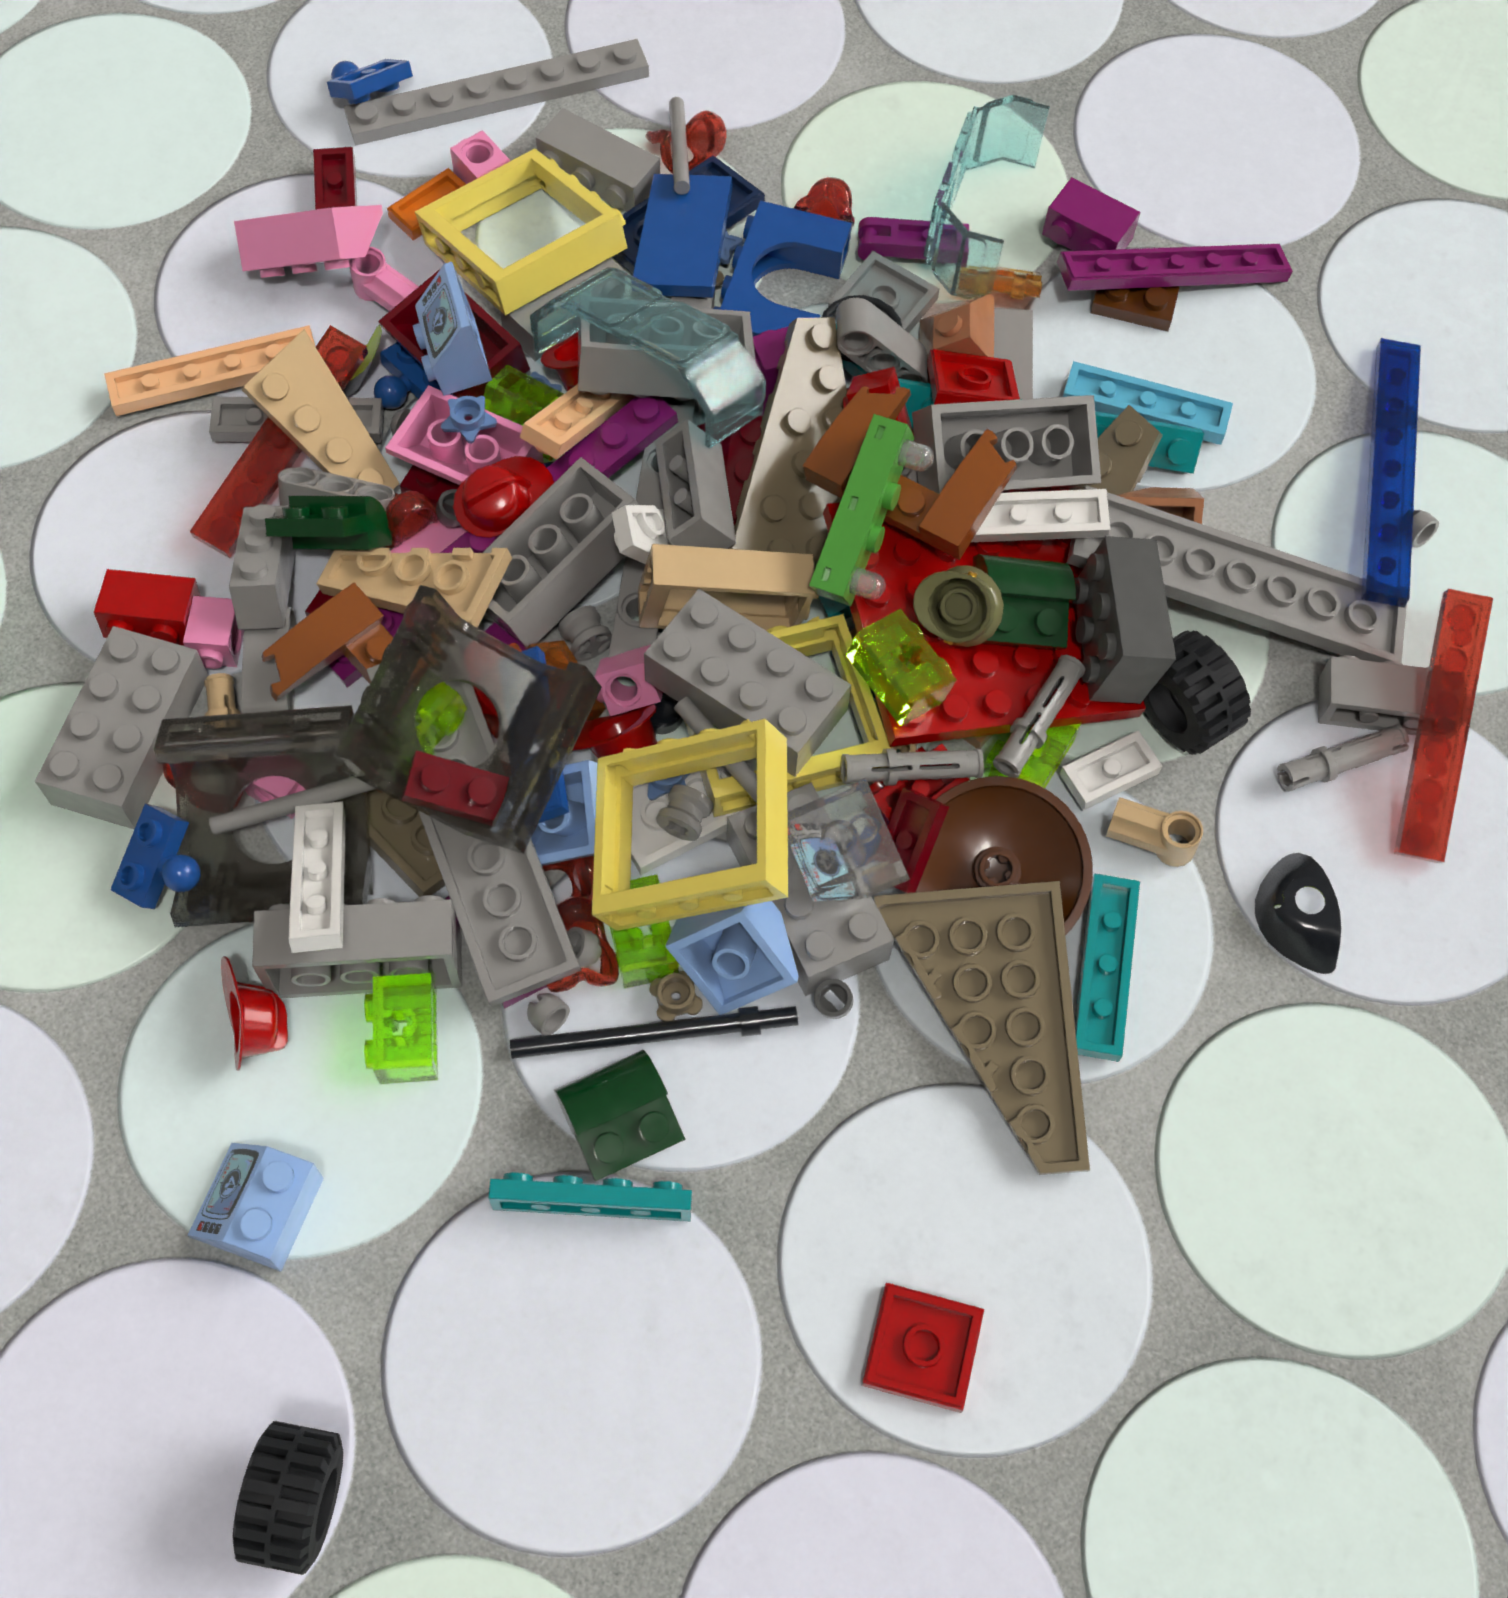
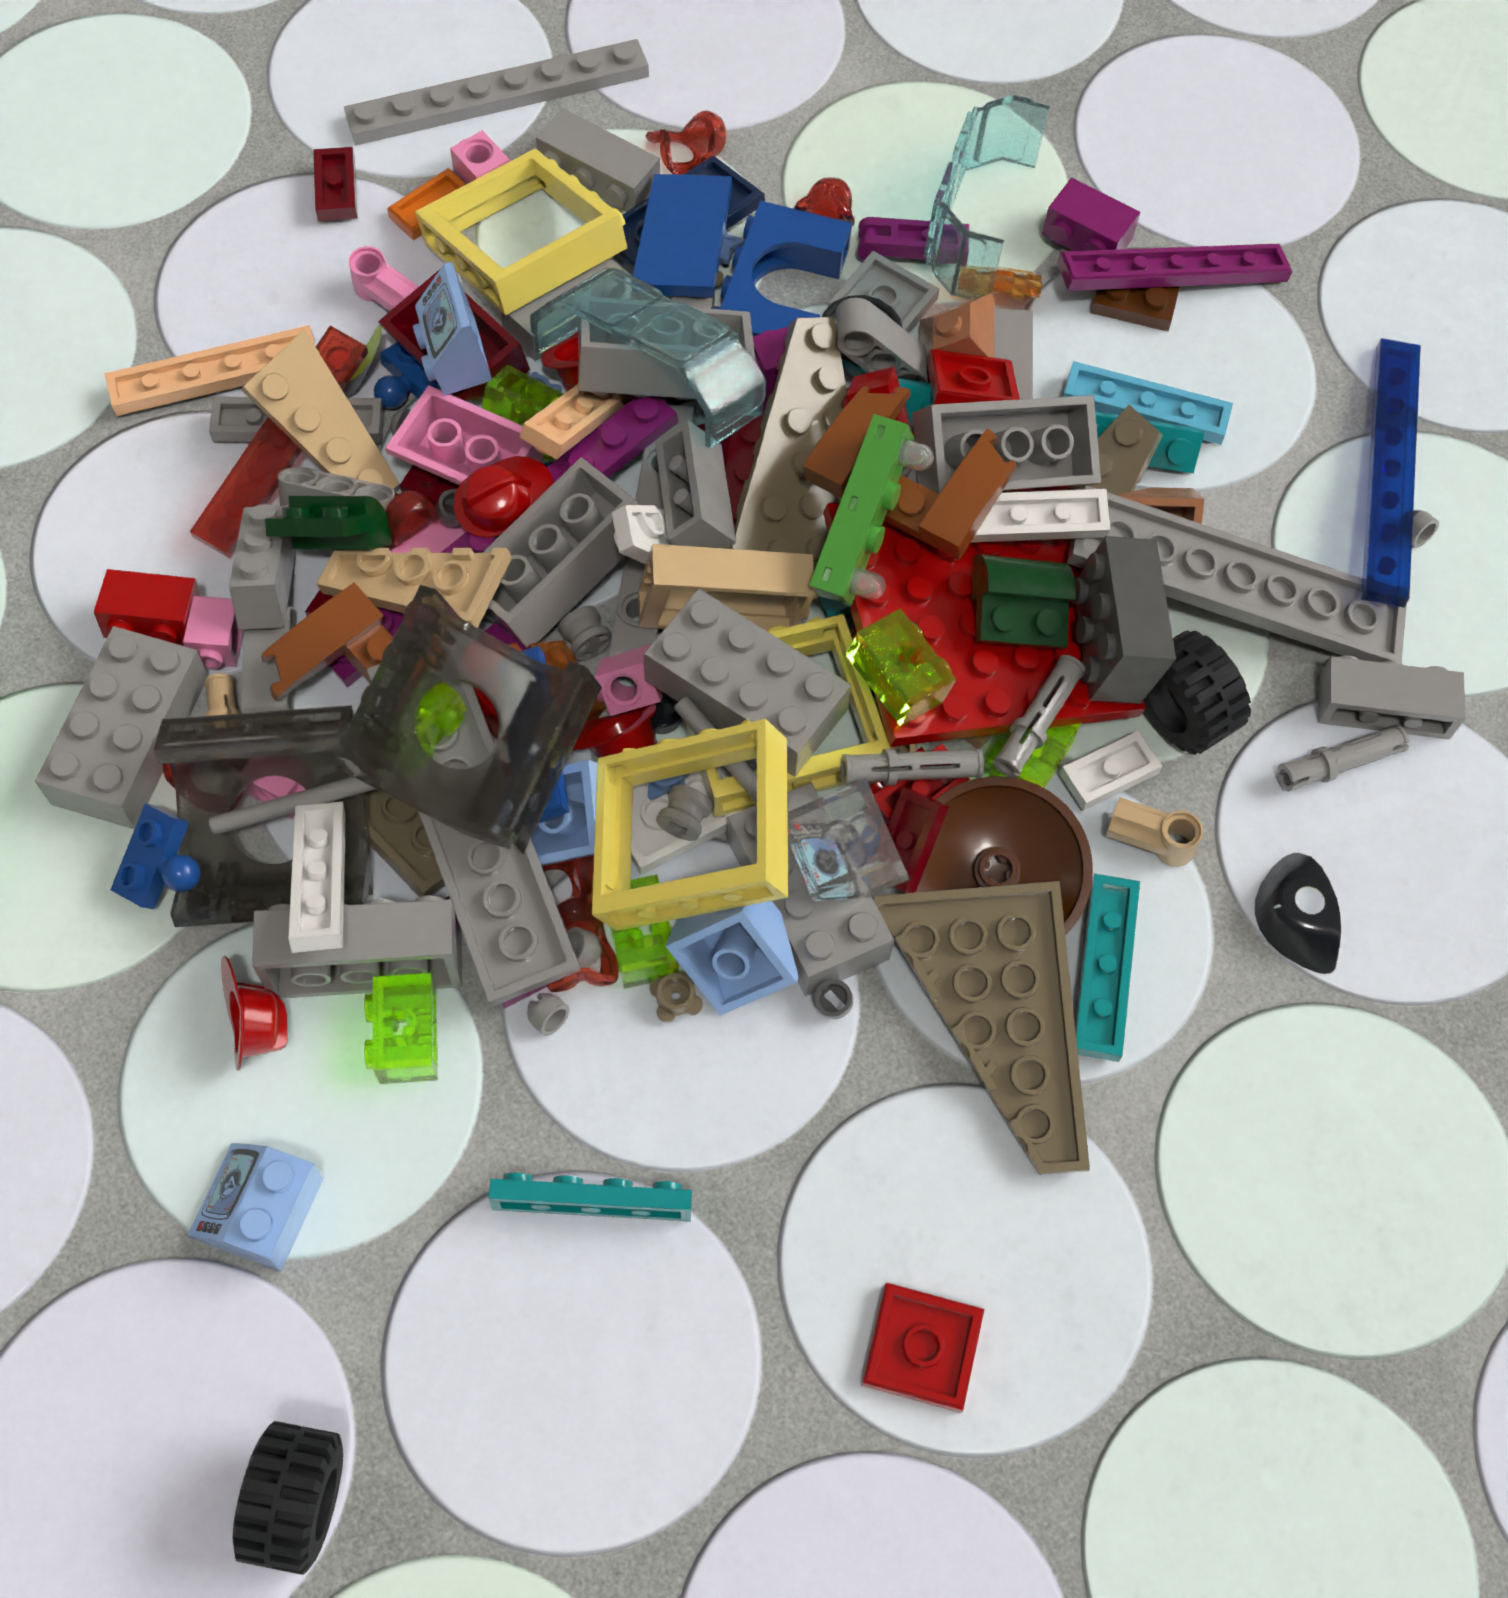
(306, 239): bright pink slope -> none
(357, 84): blue plate -> none
(454, 788): dark red plate -> none
(464, 407): medium blue plate -> none
(619, 1114): dark green brick -> none
(679, 146): light grey bar -> none
(748, 1022): black bar -> none
(959, 605): olive piece -> none
(1443, 726): clear red plate -> none

